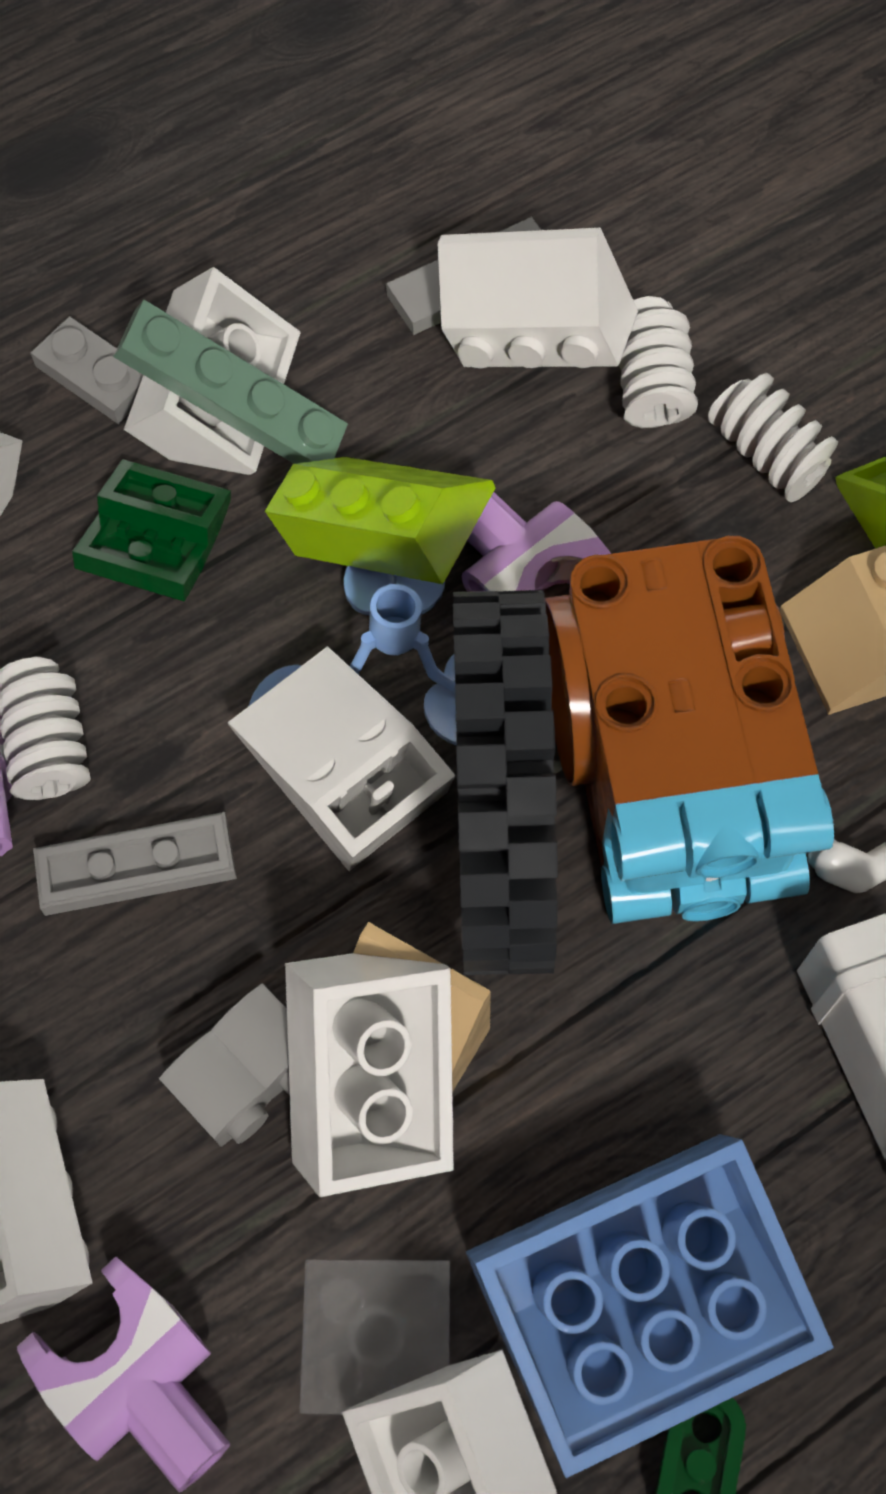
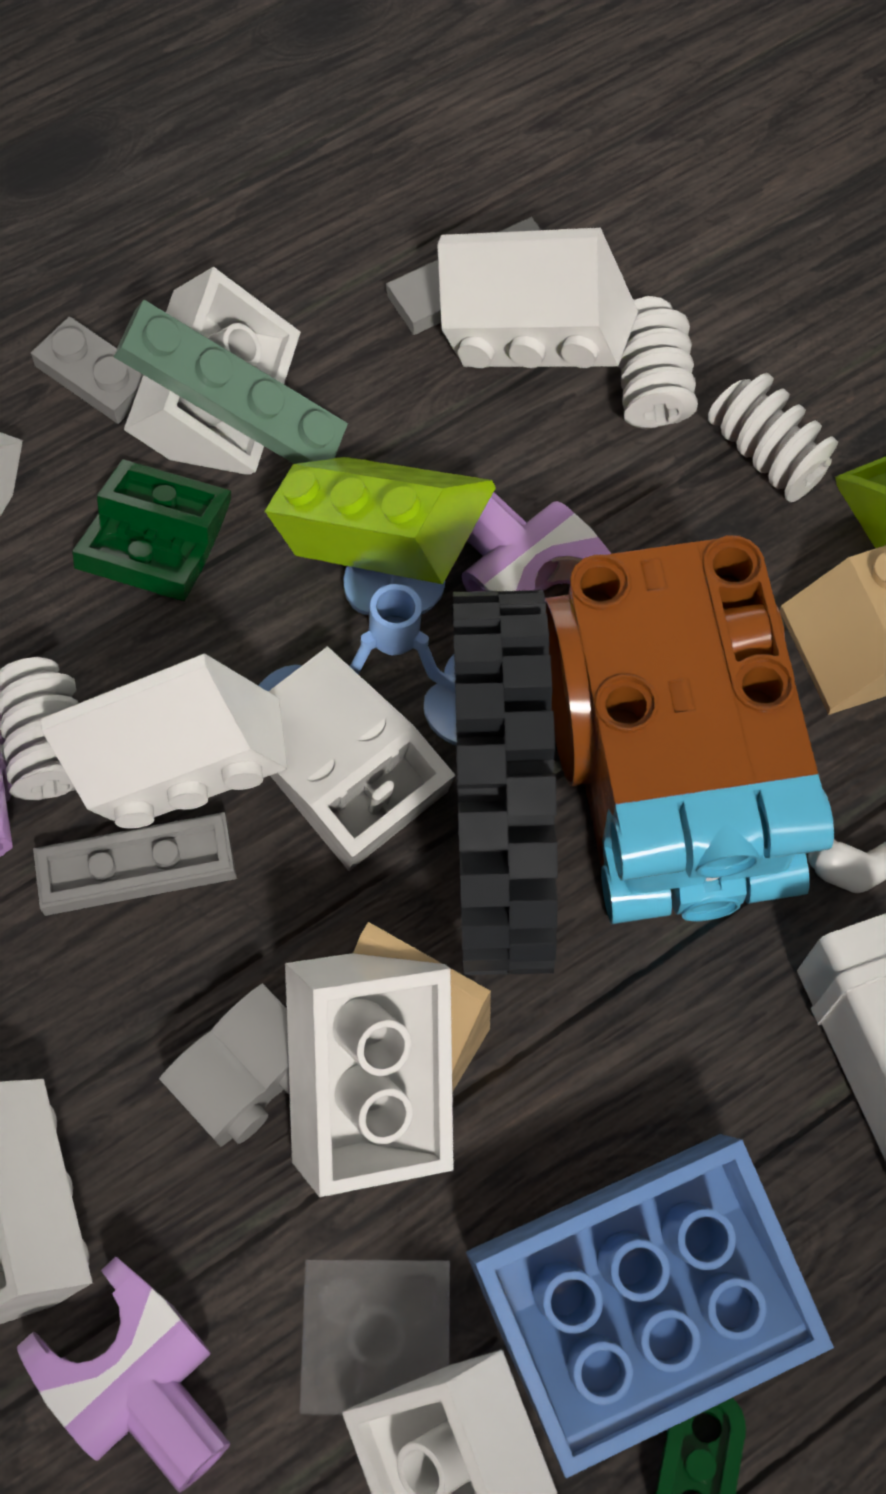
(168, 741): none -> white slope

